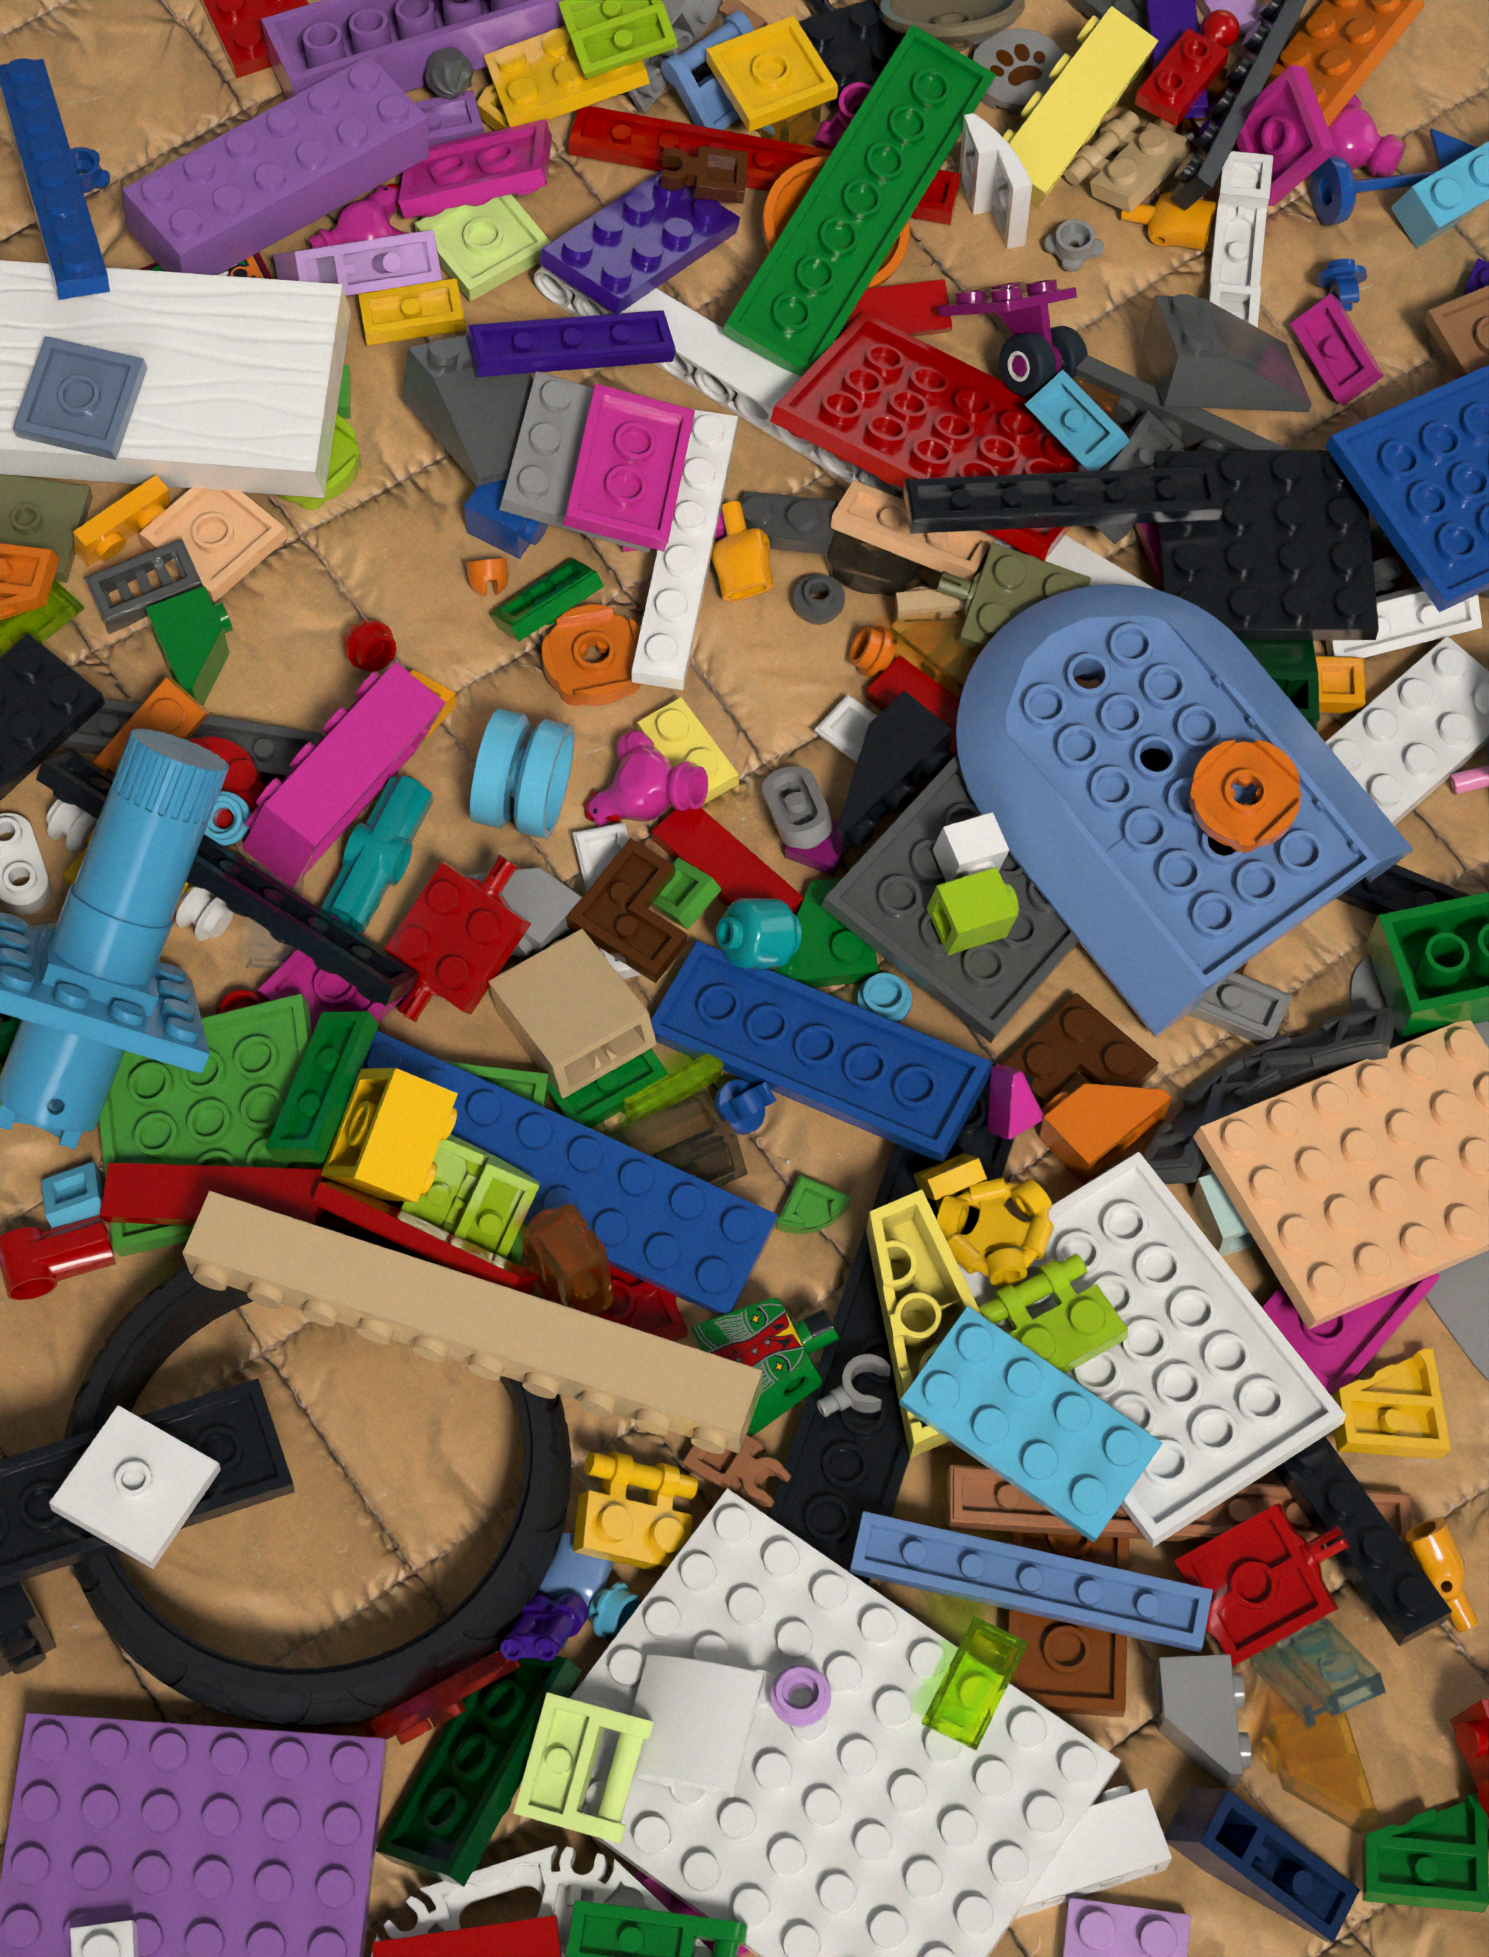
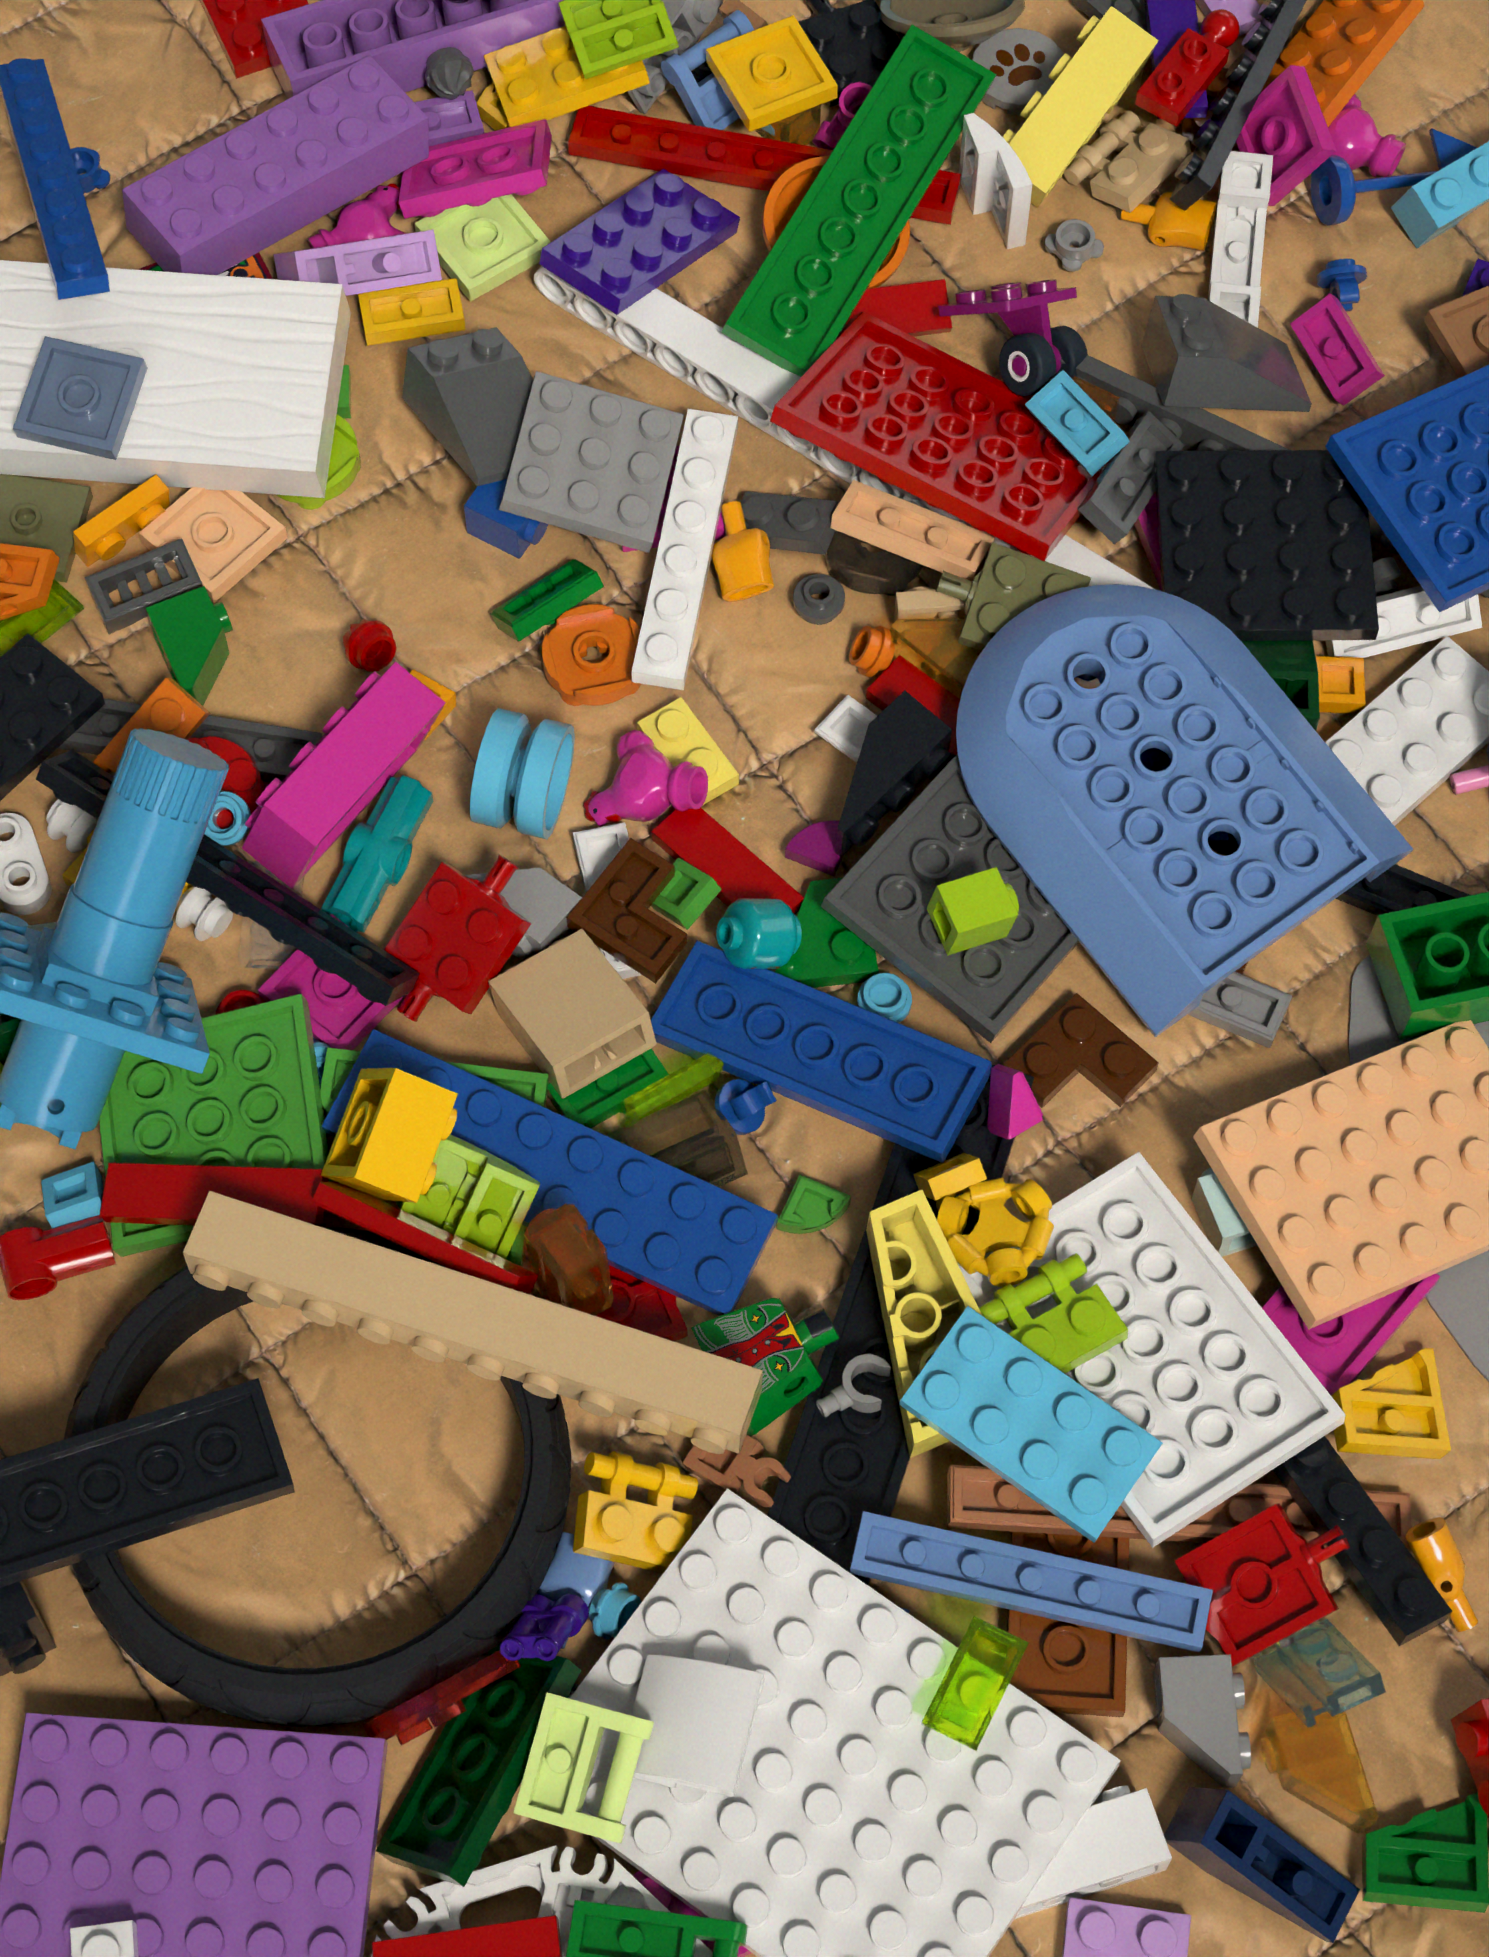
(135, 1486): white plate -> none
(322, 1087): green plate -> none
(486, 571): orange hinge -> none
(570, 343): dark purple tile -> none
(629, 467): dark pink plate -> none
(714, 172): reddish brown plate -> none
(797, 807): light grey plate -> none
(800, 1677): lavender plate -> none
(970, 847): white plate -> none
(1062, 499): black tile -> none
(1100, 1124): orange slope -> none
(1244, 763): orange plate -> none
(1260, 1075): dark grey tile -> none

